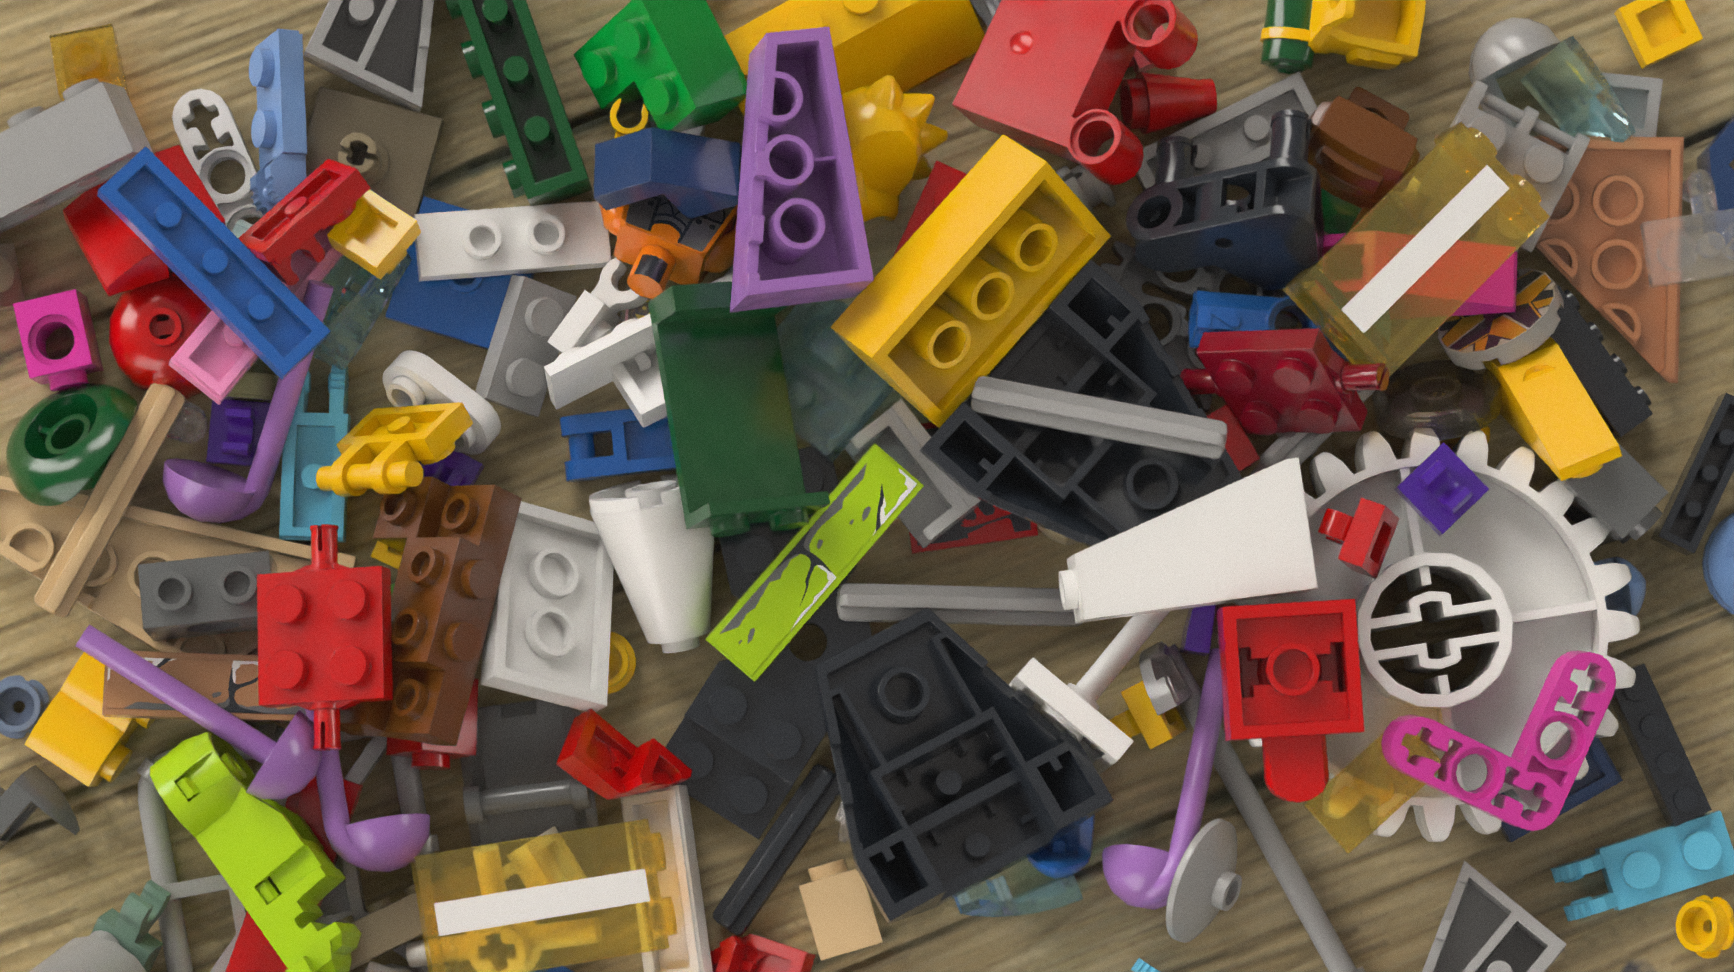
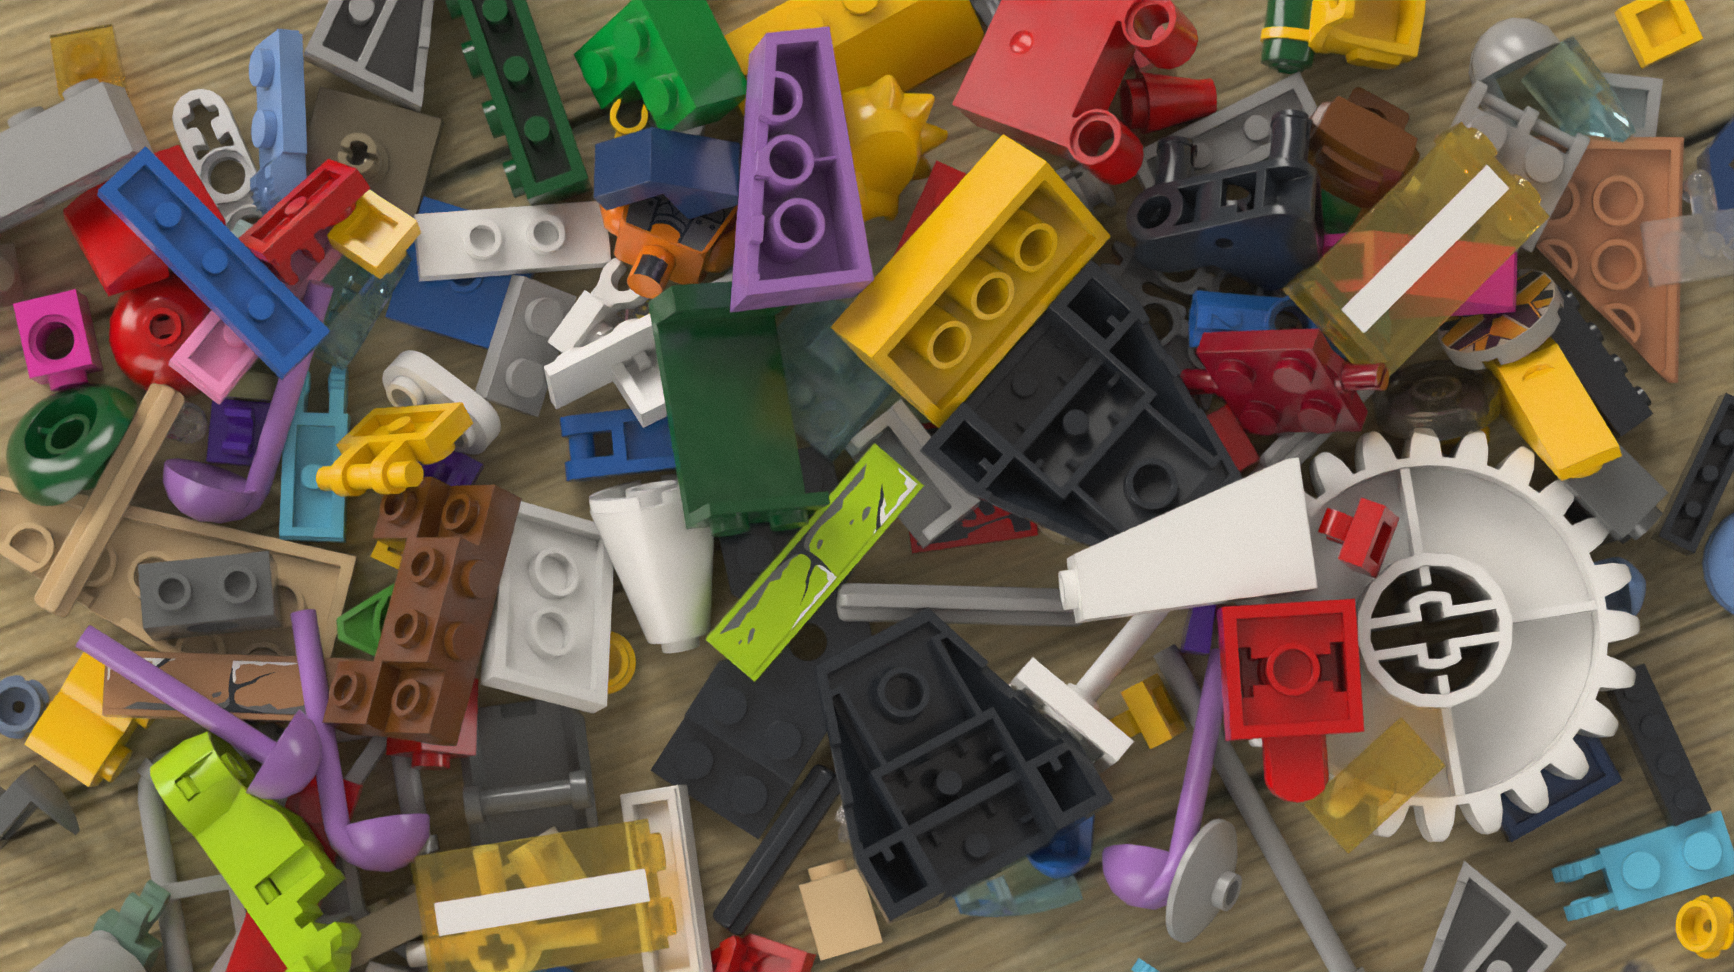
(324, 637): red plate -> none
(612, 764): red slope -> none
(1099, 417): light grey axle -> none
(1163, 678): light grey tile -> none
(1441, 489): dark purple tile -> none
(1528, 762): dark pink beam -> none

